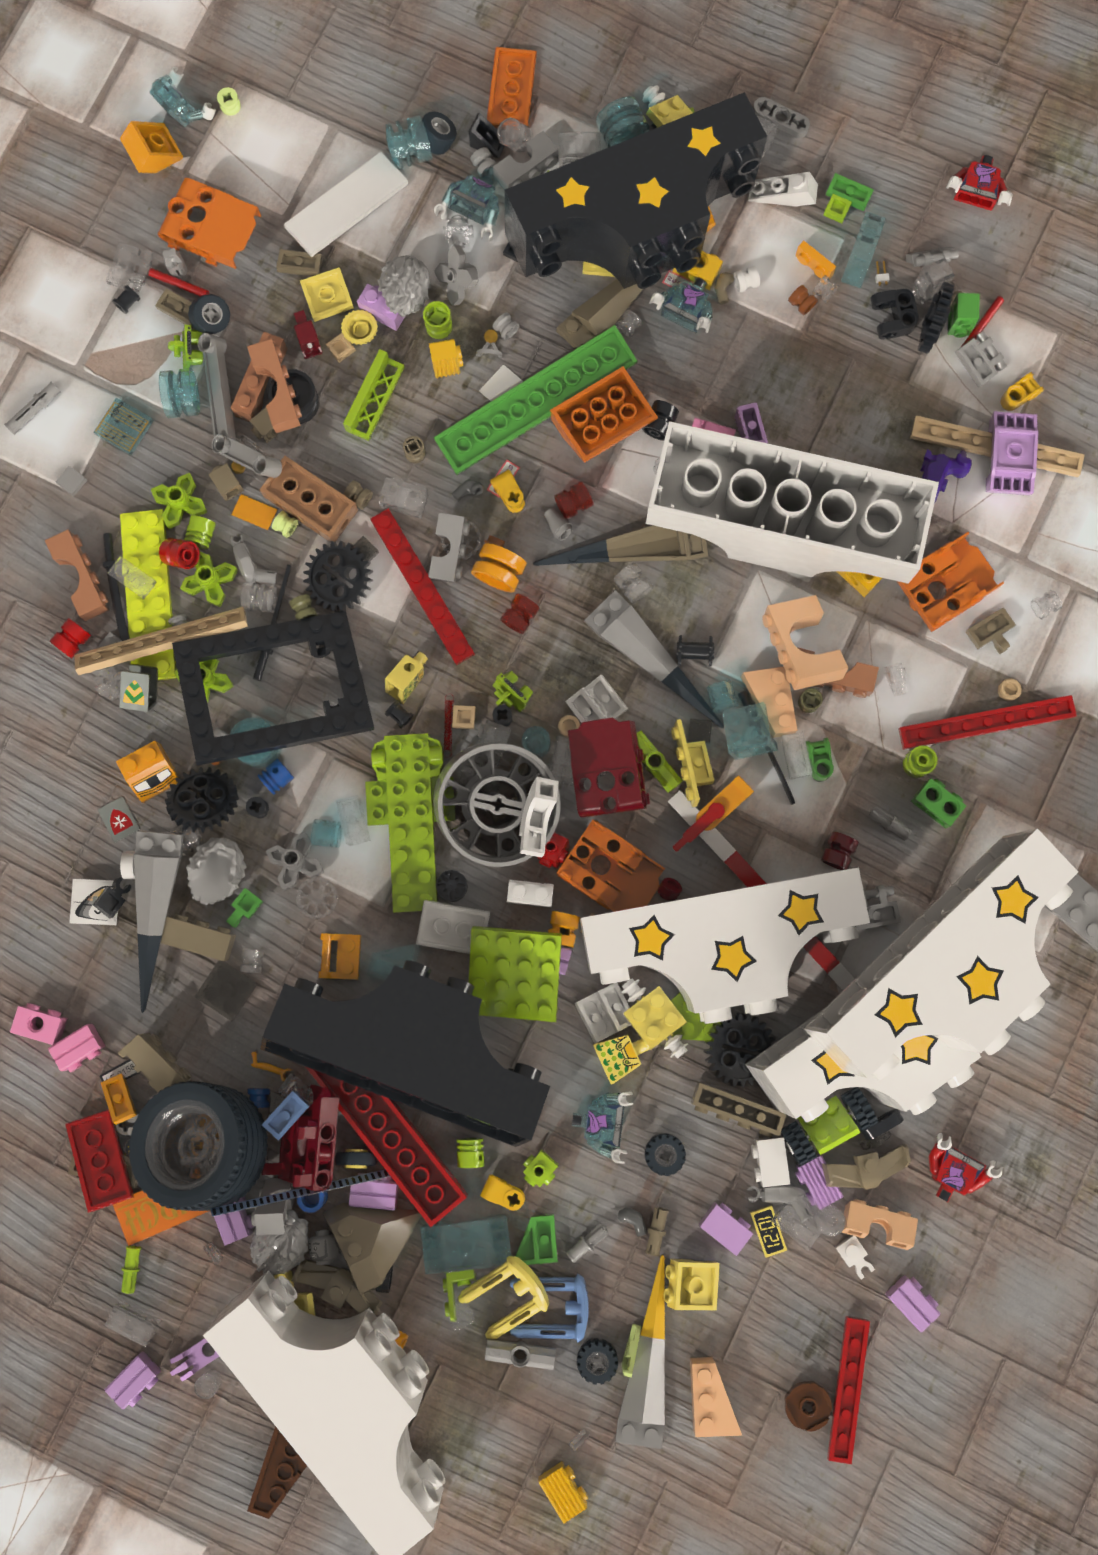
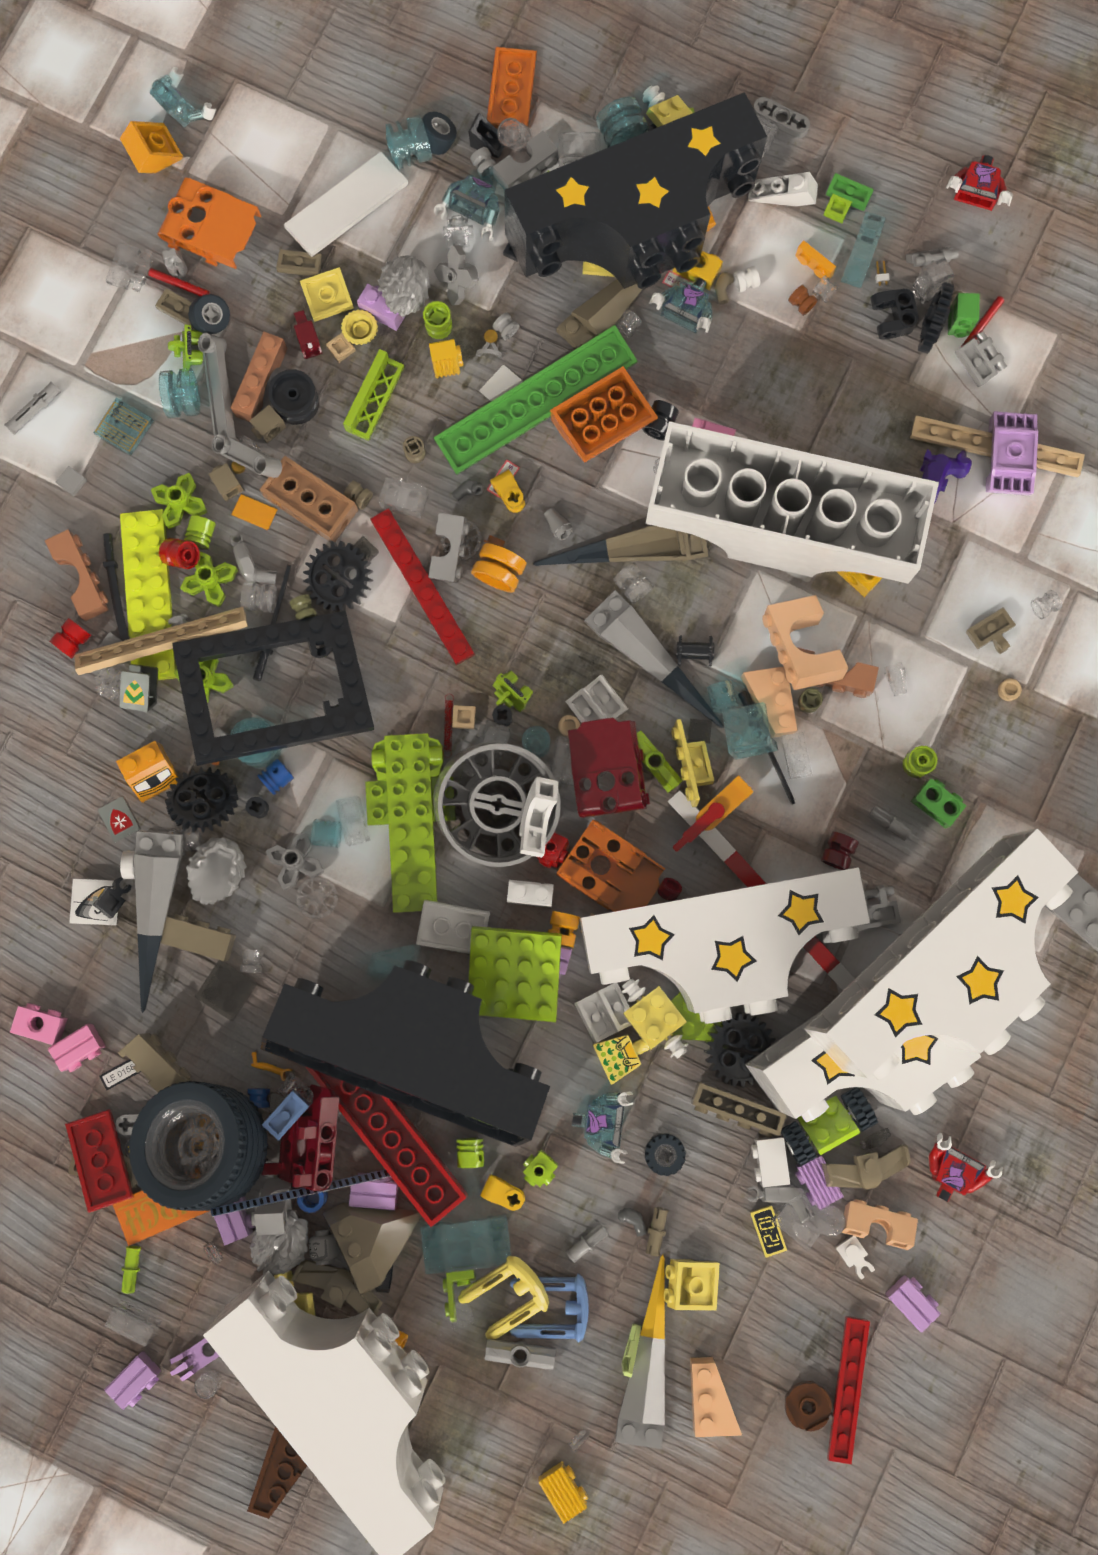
(118, 1099): light orange plate -> none
(126, 299): black bush -> none
(132, 577): clear plate -> none
(228, 107): yellowish green wheel -> none
(245, 905): bright green plate -> none
(281, 409): nougat arch -> none
(285, 524): yellowish green wheel -> none
(347, 956): light orange plate -> none
(355, 1159): black wheel -> none
(399, 714): black bush -> none
(405, 676): light yellow torso -> none
(451, 885): black wheel -> none
(521, 611): clear red wheel -> none
(539, 1241): bright green wing -> none
(573, 500): clear red wheel -> none
(592, 1368): black wheel -> none
(725, 1228): lavender brick -> none
(750, 423): lavender brick -> none
(820, 754): bright green piece -> none
(885, 1123): black beam -> none
(963, 574): orange piece -> none
(987, 722): red plate -> none
(1023, 391): yellow piece -> none

